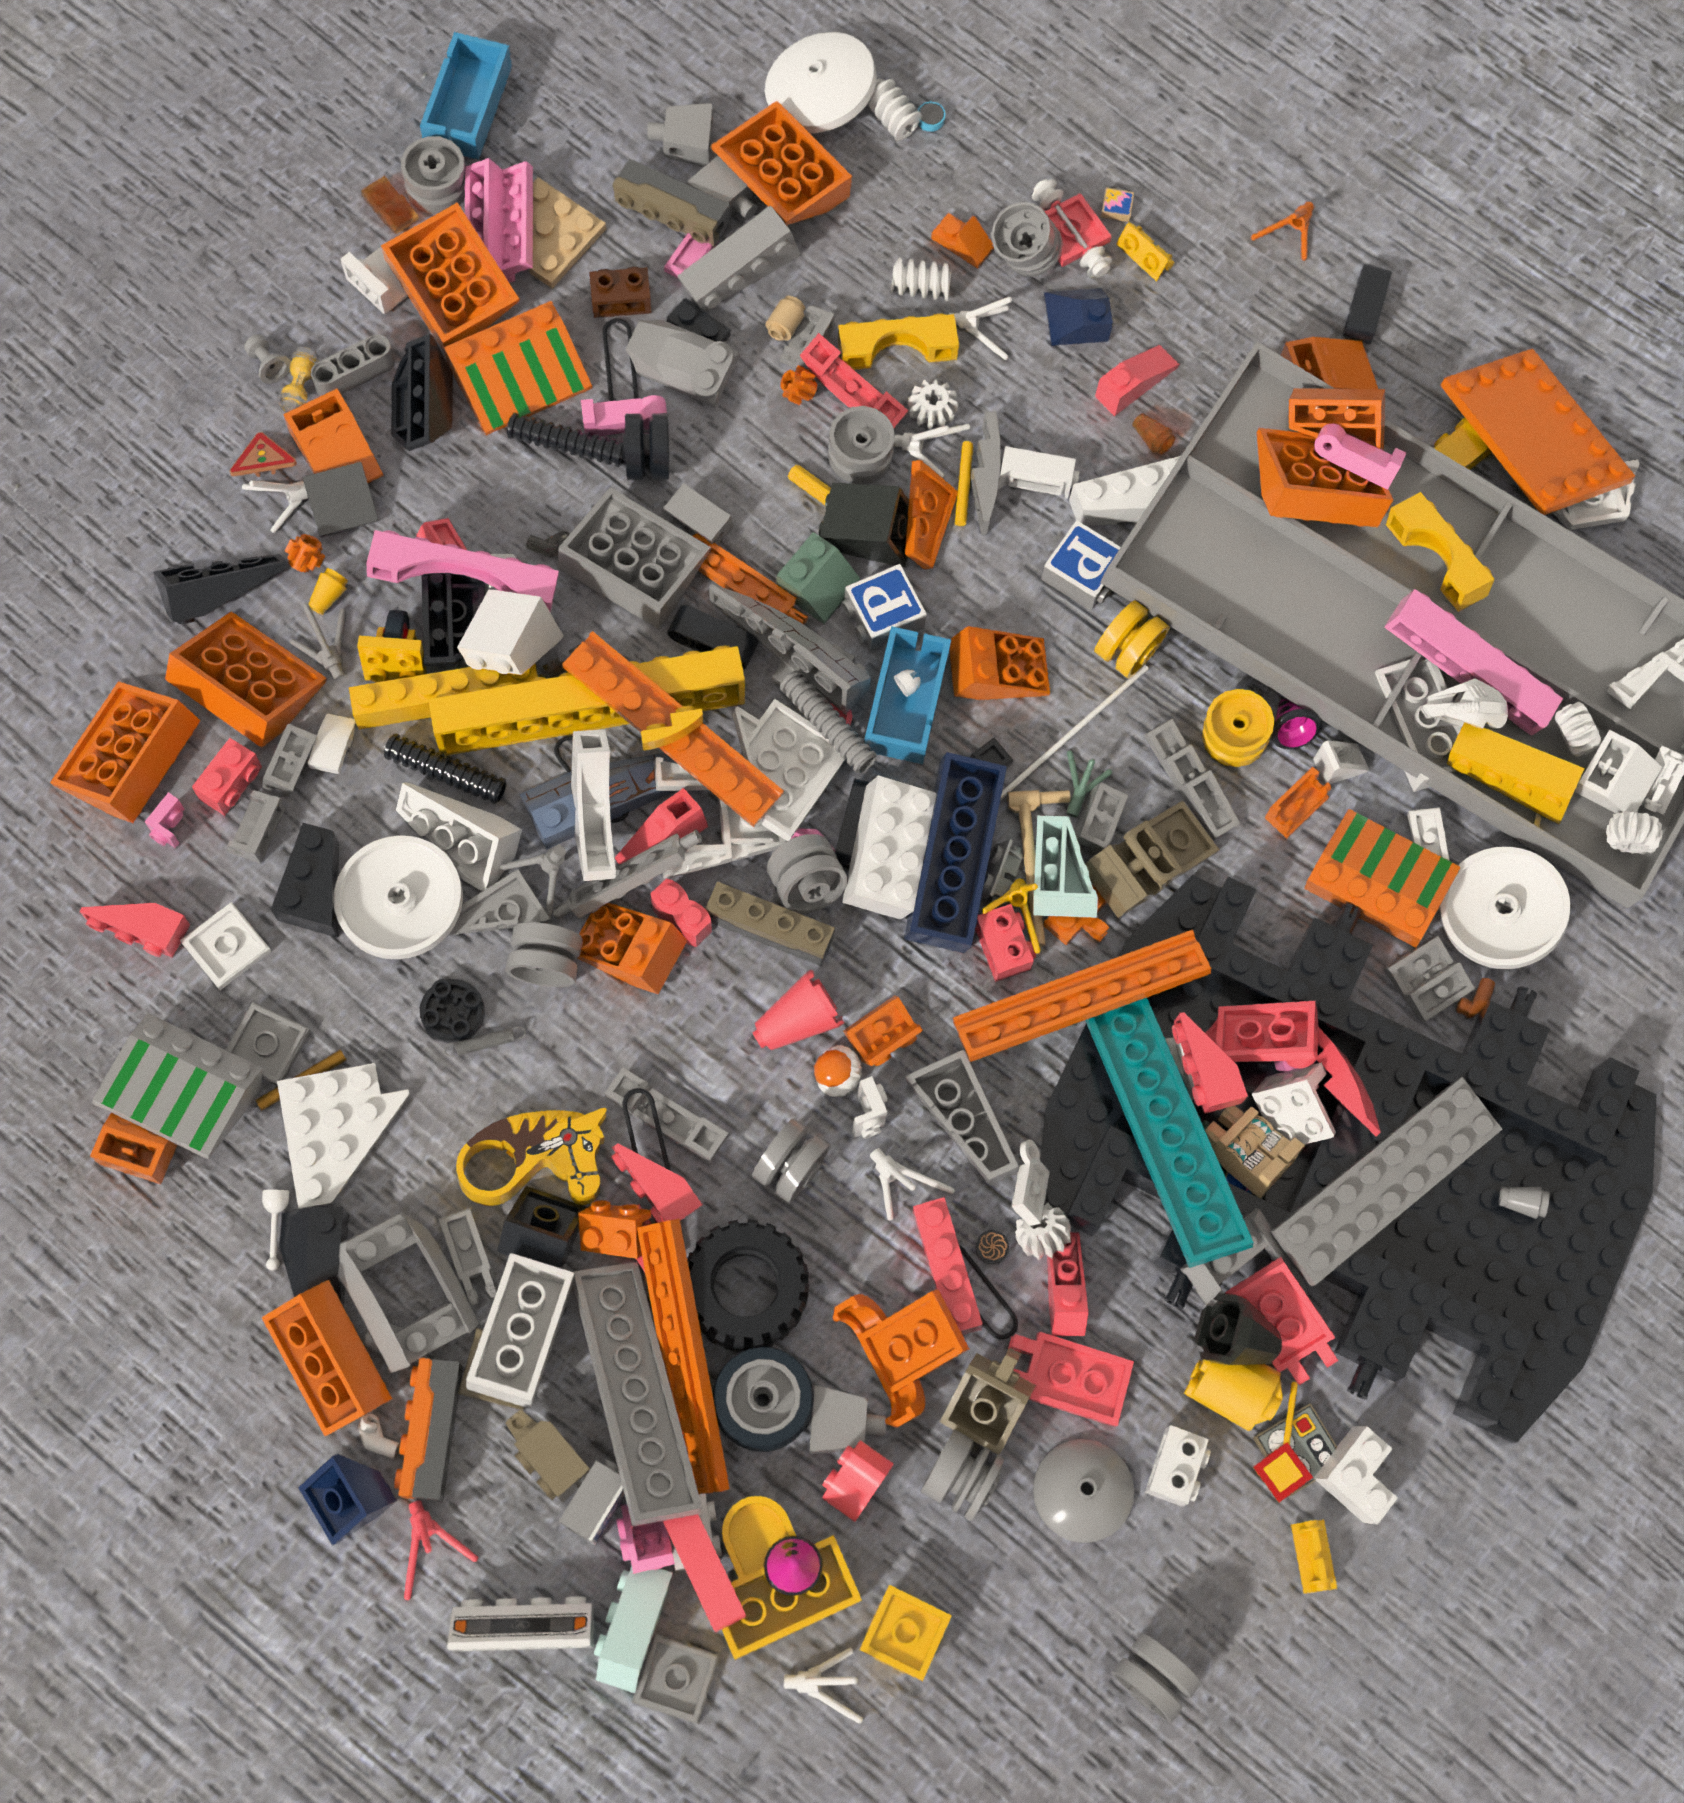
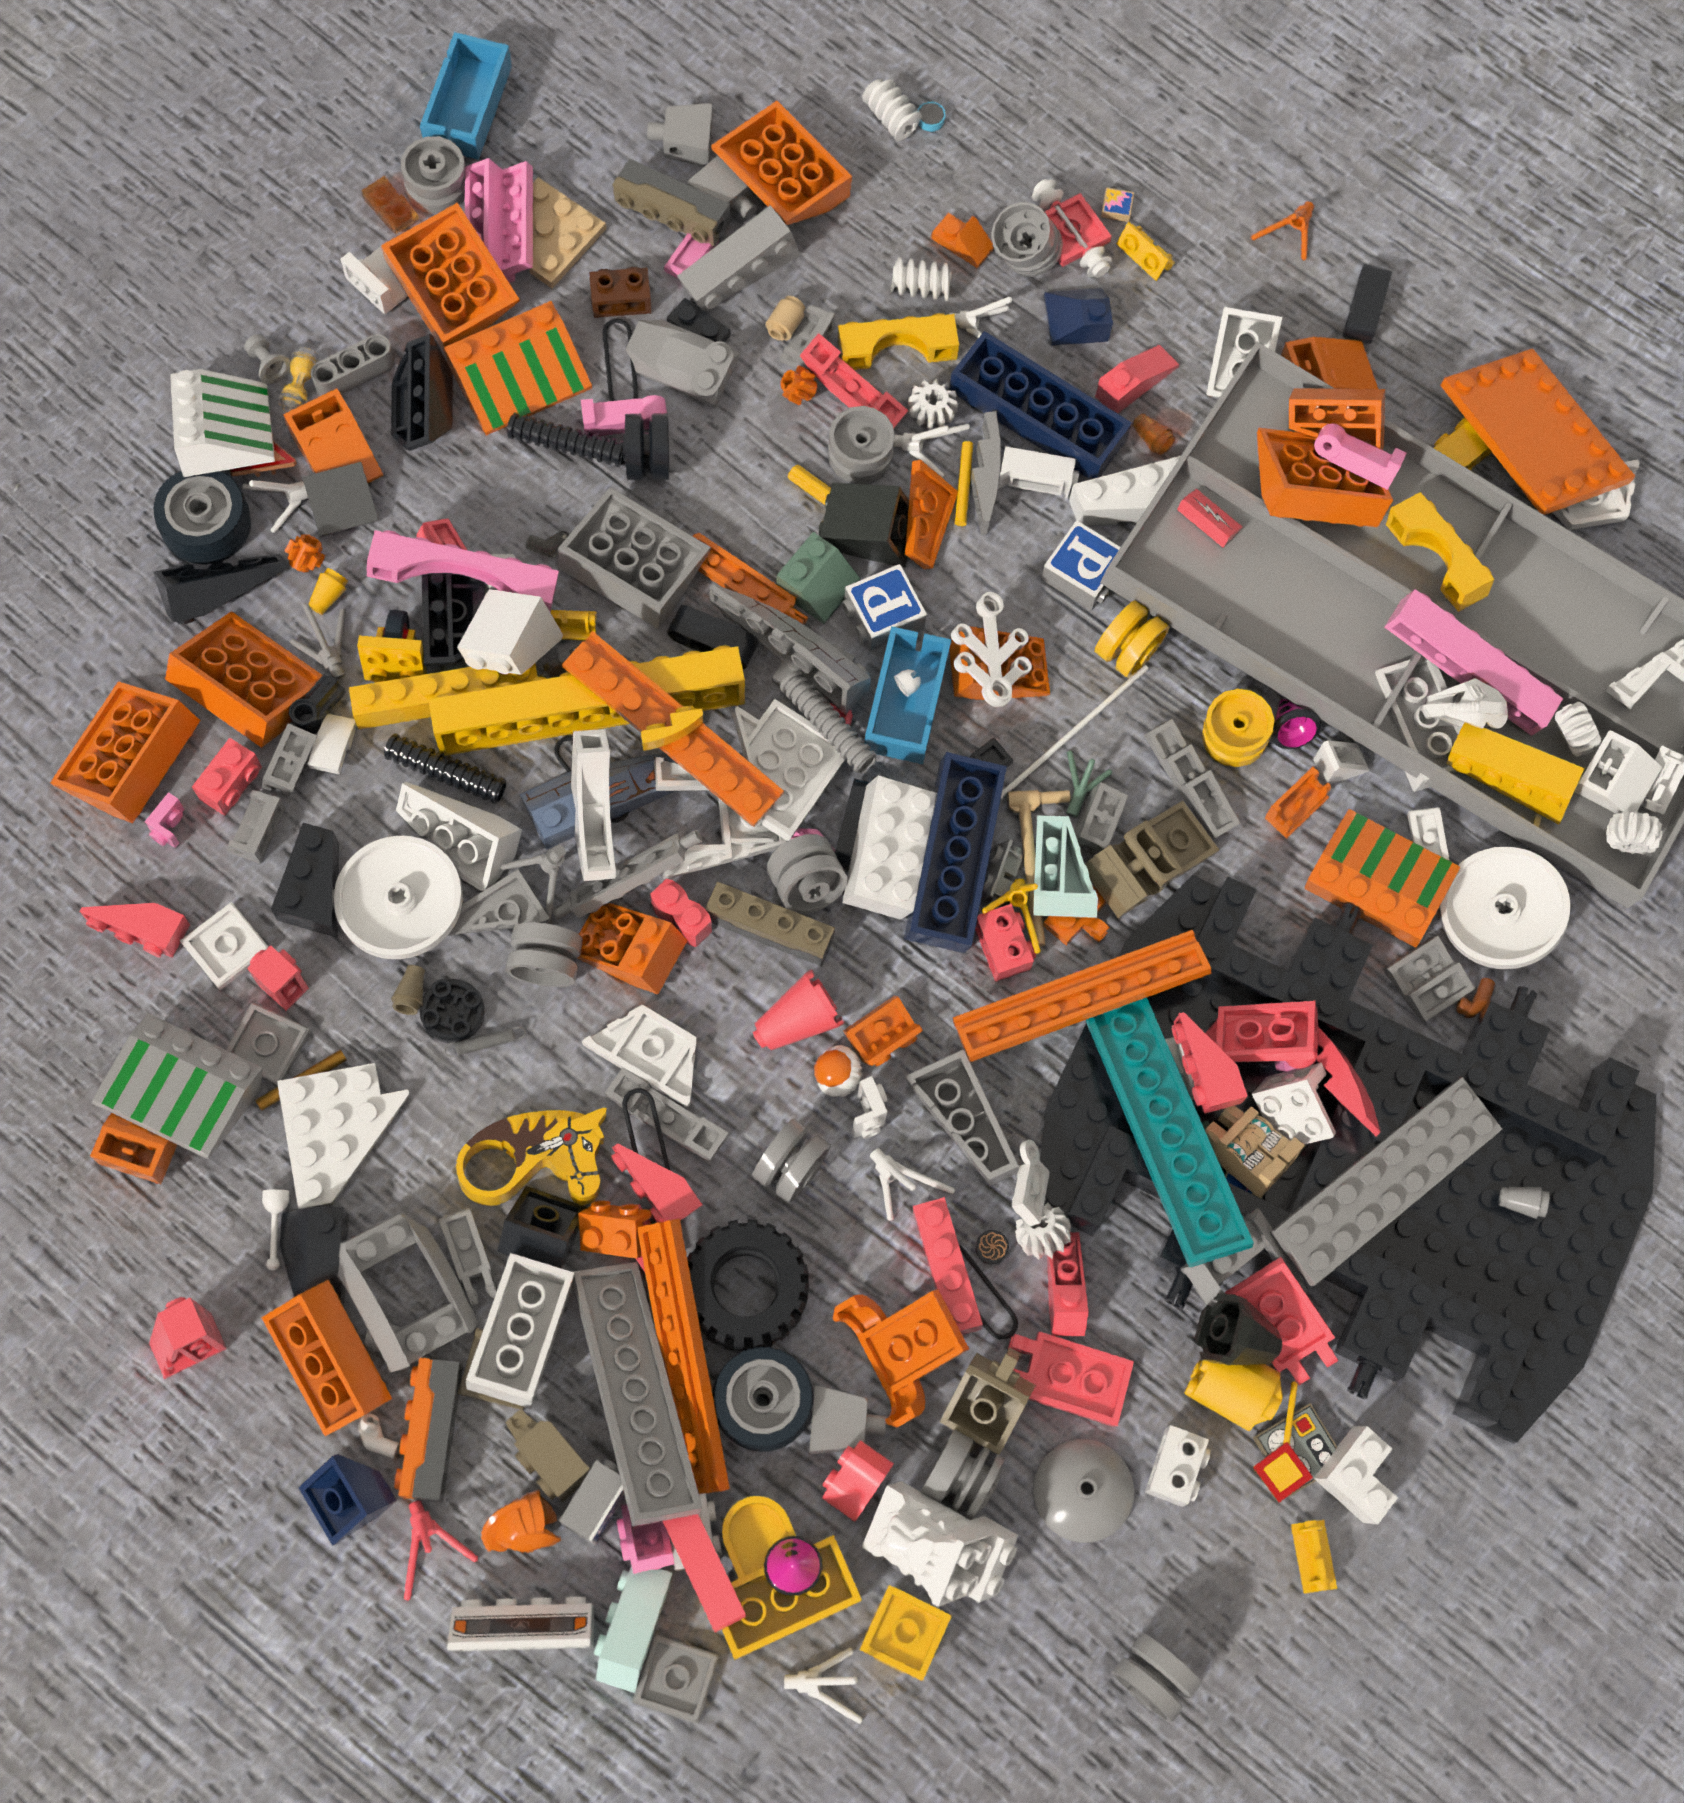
(184, 1336): none -> coral wedge
(202, 516): none -> wheel
(220, 422): none -> white slope
(278, 976): none -> coral brick
(316, 702): none -> black piece
(409, 992): none -> dark tan cone
(521, 1525): none -> orange helmet
(575, 624): none -> yellow hinge
(651, 1050): none -> white wing
(674, 816): coral slope -> none
(699, 514): light grey hinge -> none
(823, 80): white dish -> none
(940, 1546): none -> white brick
(991, 654): none -> white plant
(1039, 405): none -> dark blue brick
(1209, 517): none -> coral slope
(1234, 341): none -> white slope

